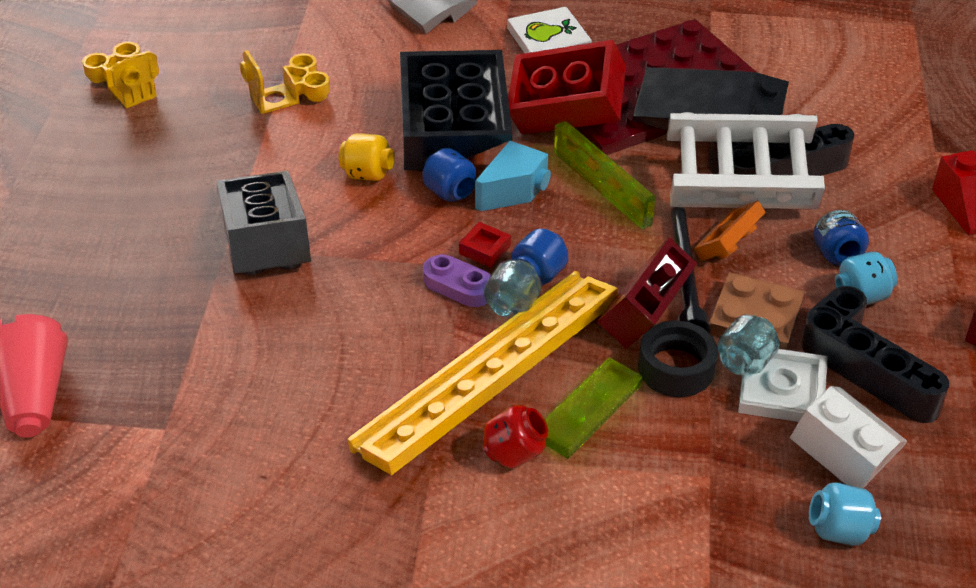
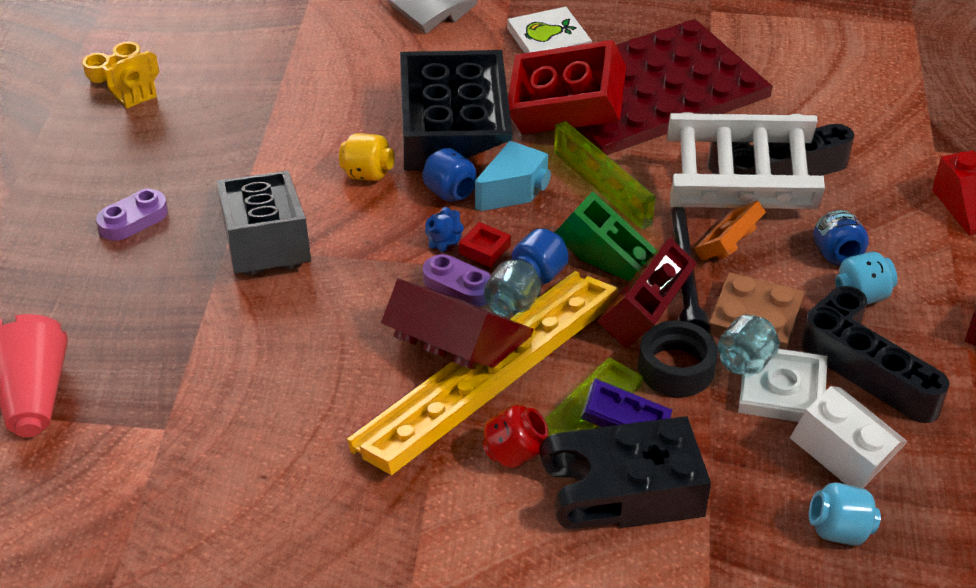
(132, 214): none -> medium lavender plate
(298, 77): yellow piece -> none
(444, 229): none -> blue plant
(452, 326): none -> dark red slope
(605, 239): none -> green slope
(614, 406): none -> dark purple plate
(628, 474): none -> black brick
(706, 93): black slope -> none

